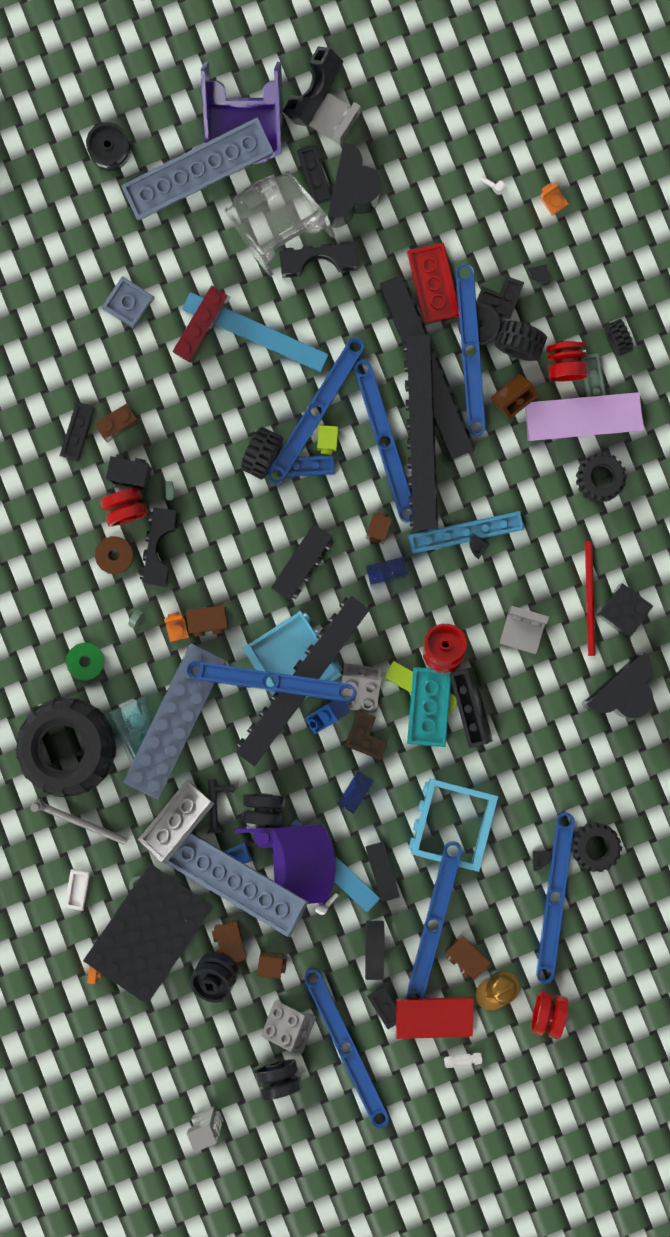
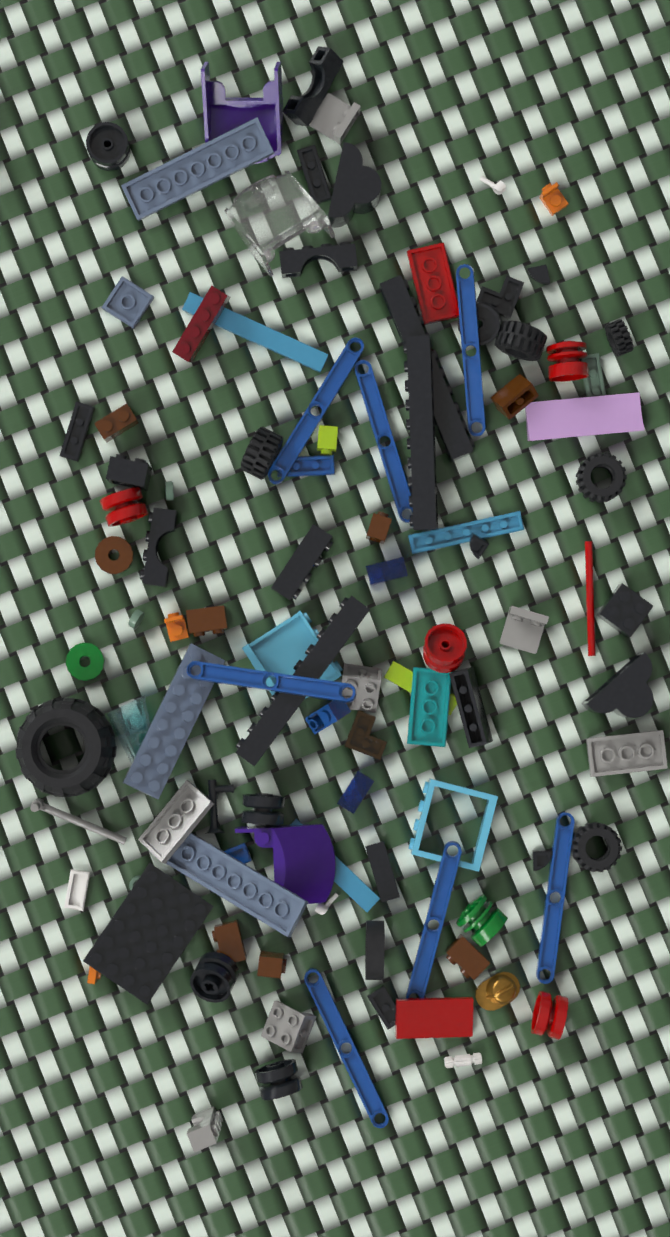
(478, 917): none -> green wheel
(626, 753): none -> light grey plate

